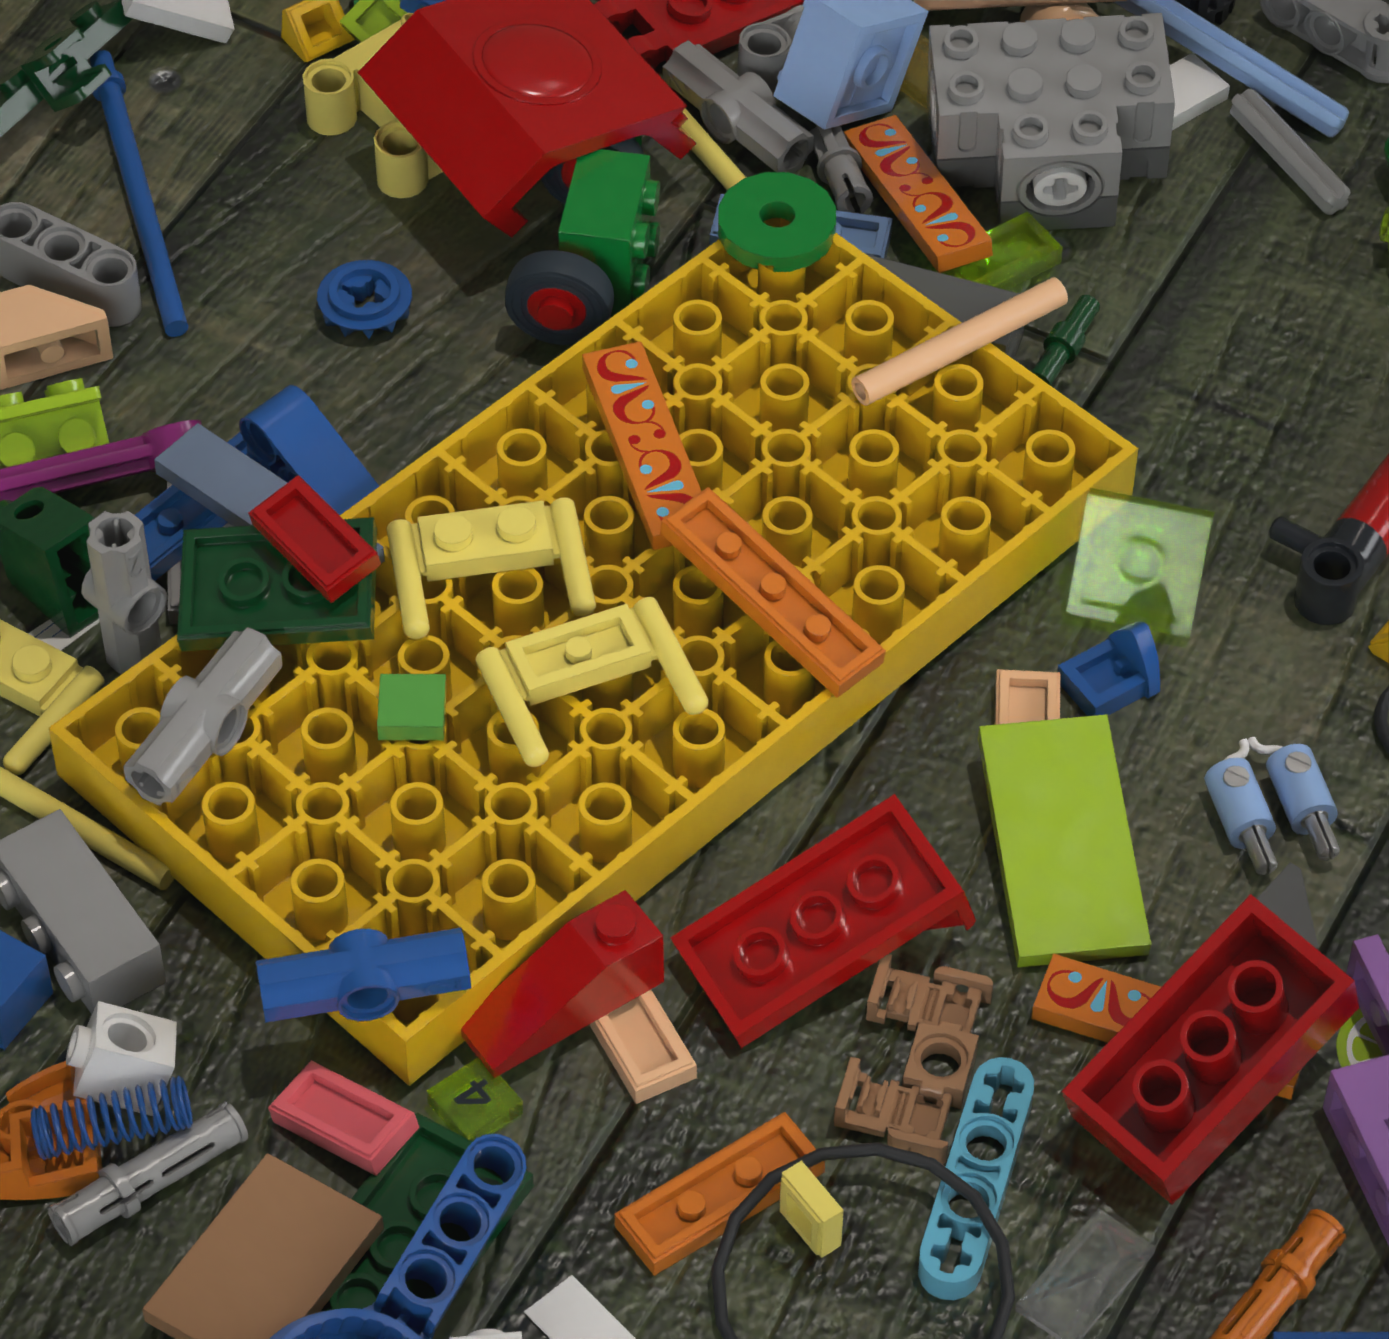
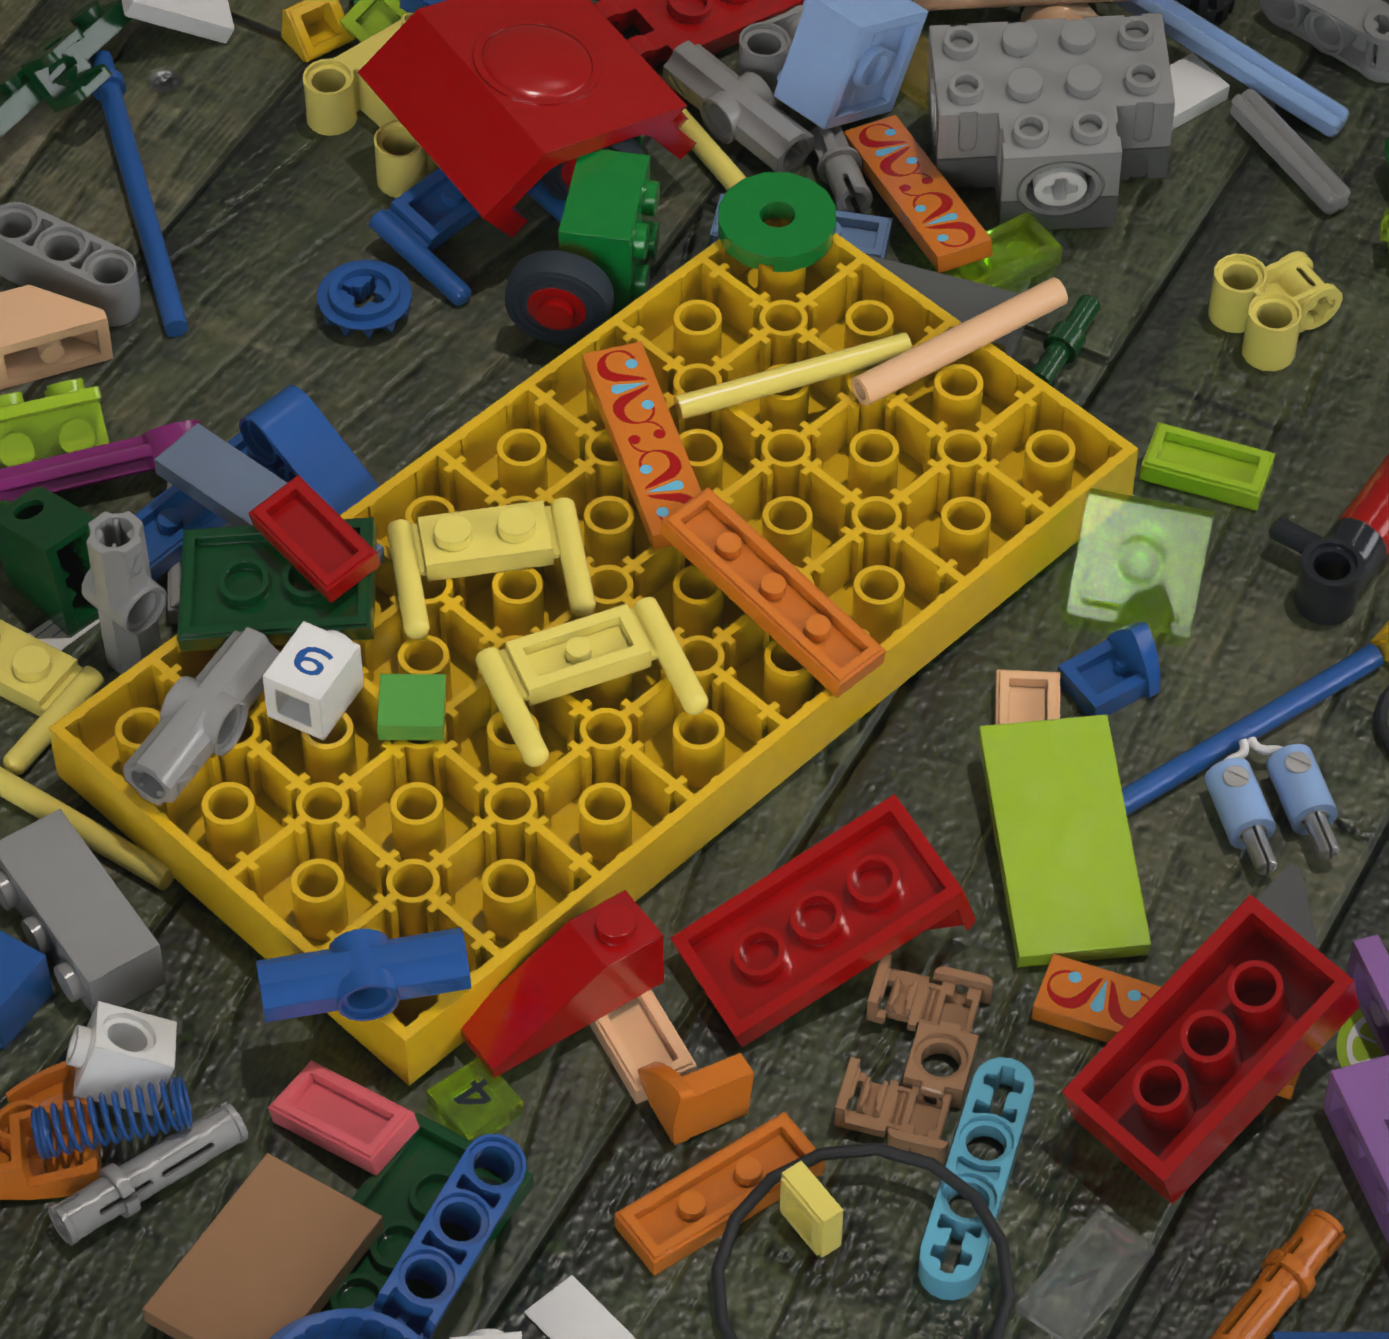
(313, 680): none -> white brick
(429, 217): none -> blue plate
(699, 1099): none -> orange tile
(790, 376): none -> light yellow piece
(1207, 466): none -> lime tile
(1253, 725): none -> blue piece
(1270, 305): none -> light yellow piece

